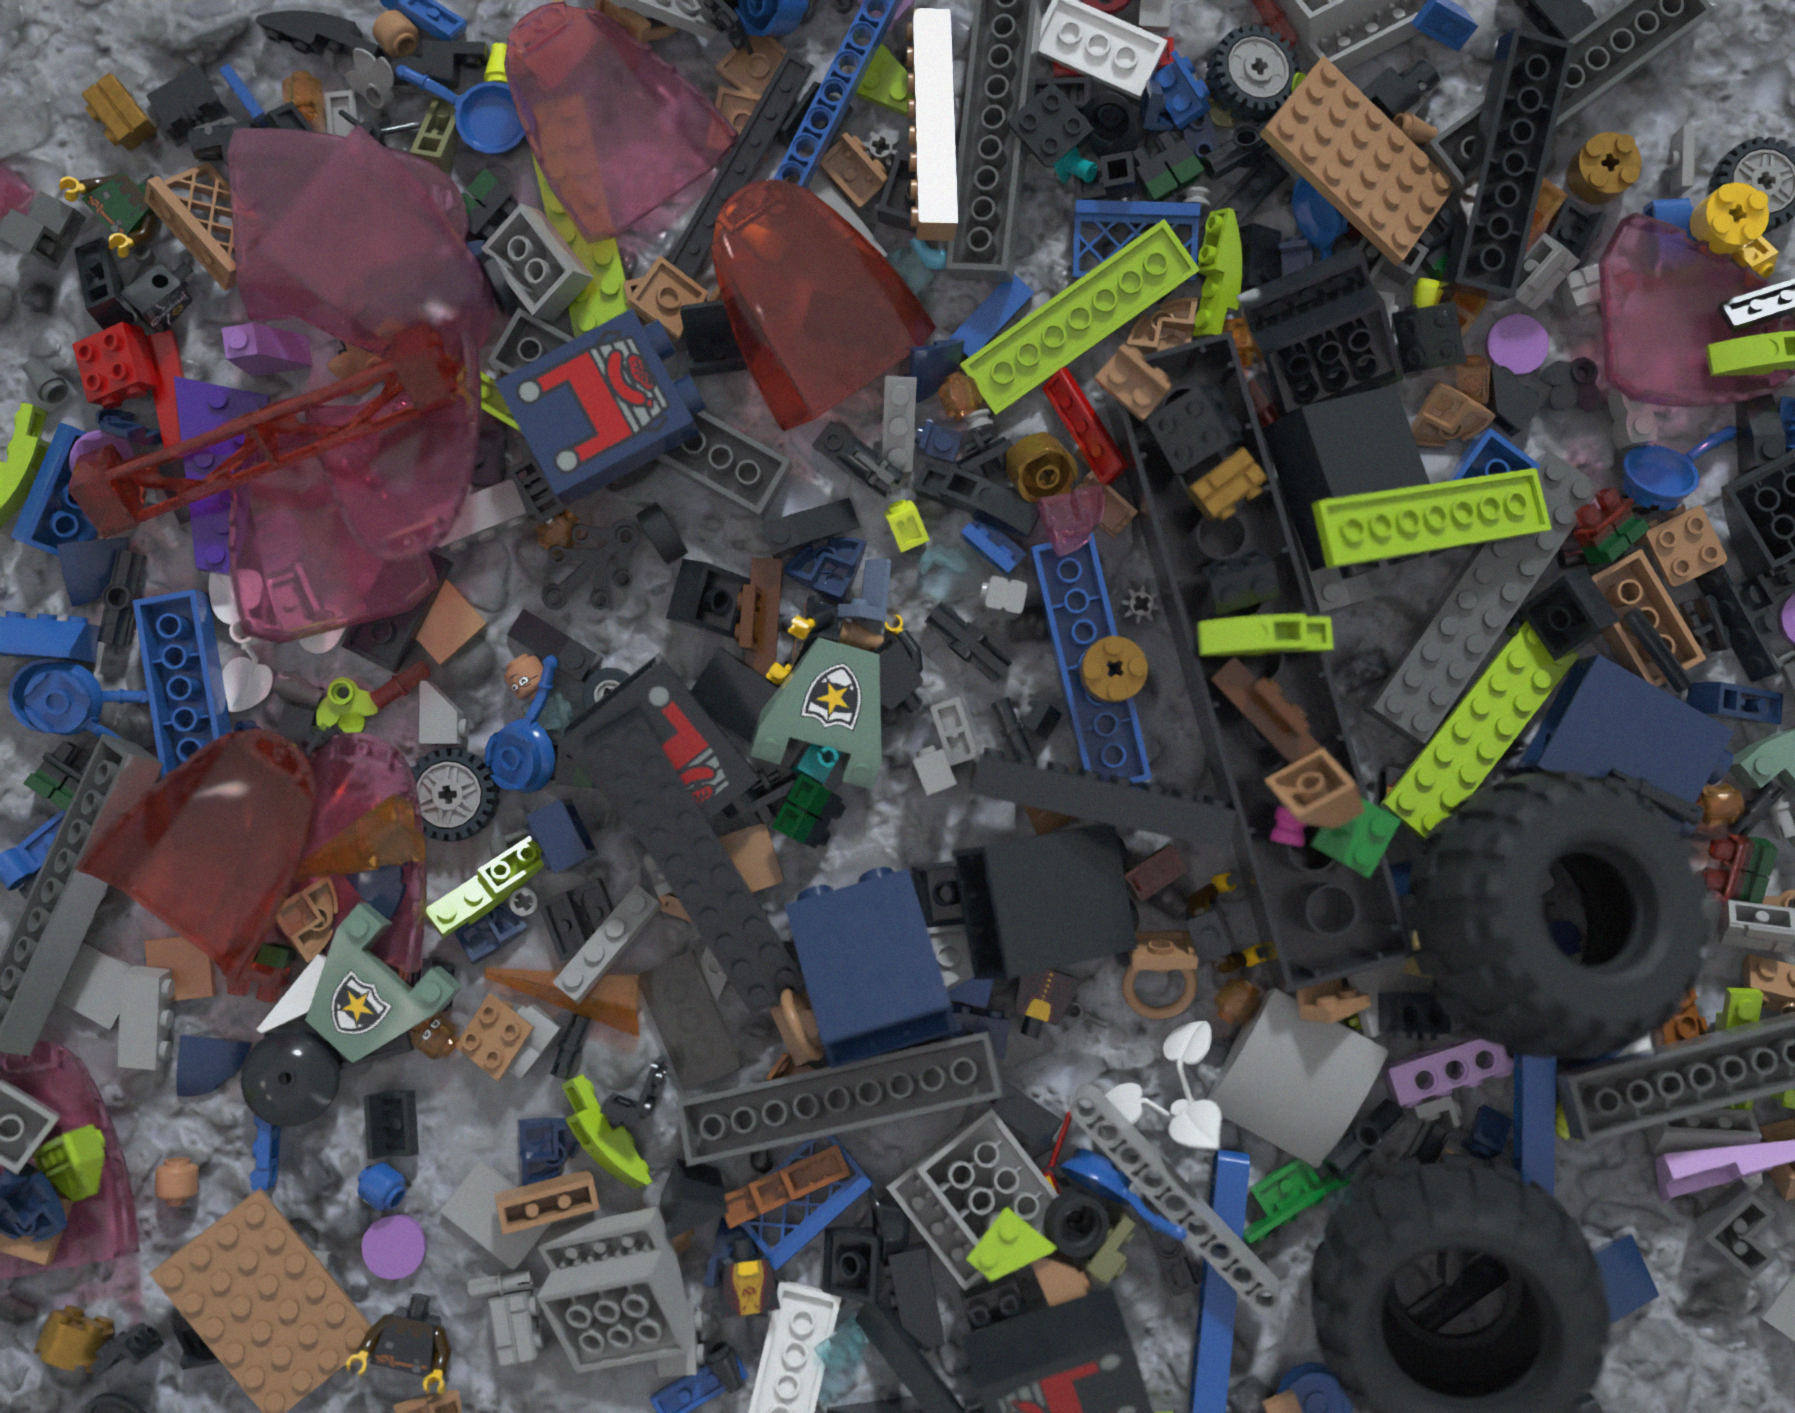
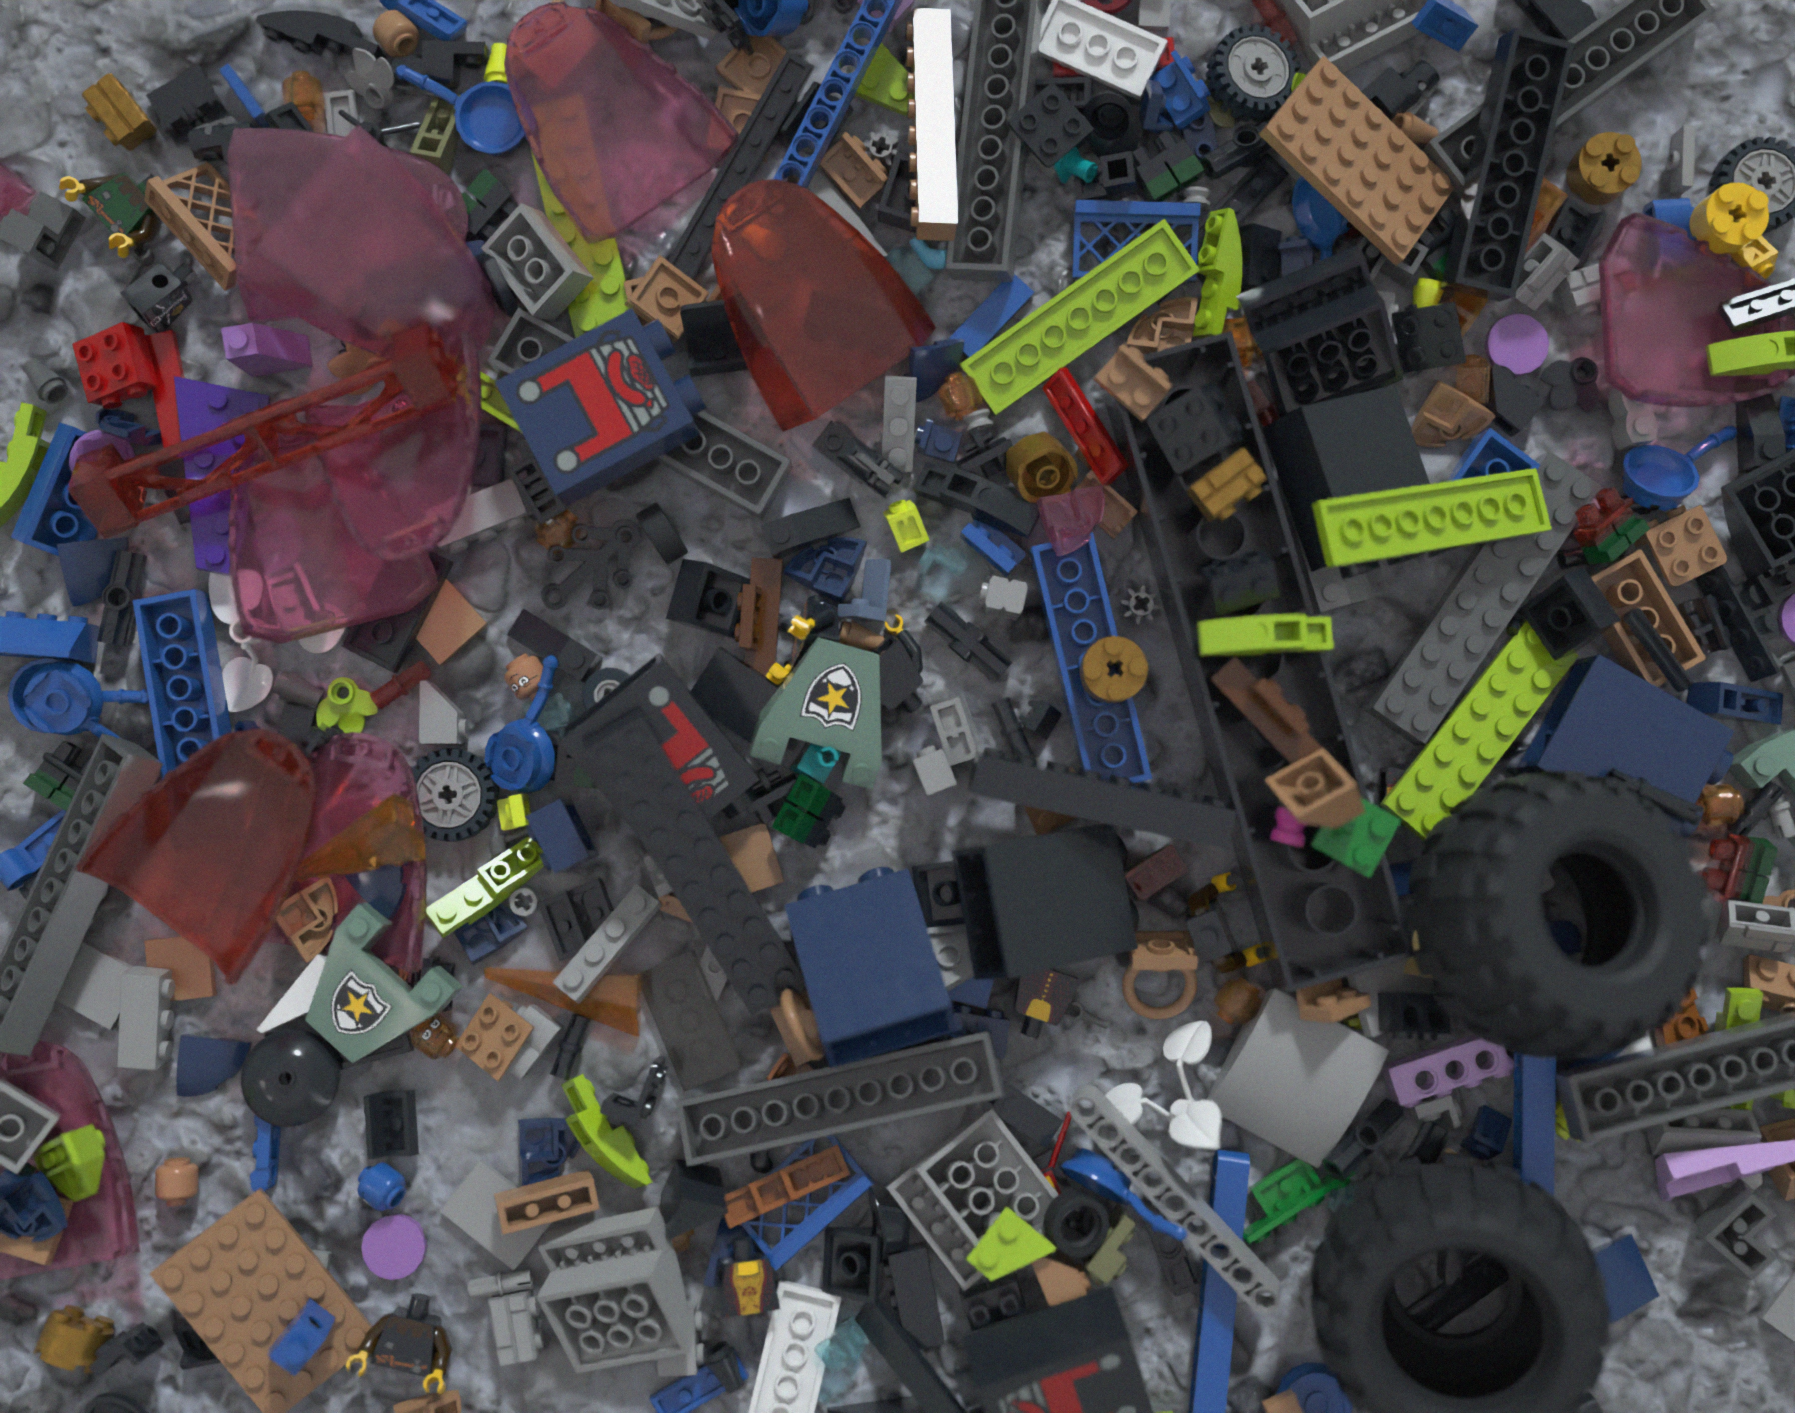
(102, 284): black slope -> none
(269, 969): clear red hips -> none
(301, 1337): none -> blue torso
(514, 811): none -> neon yellow bracket

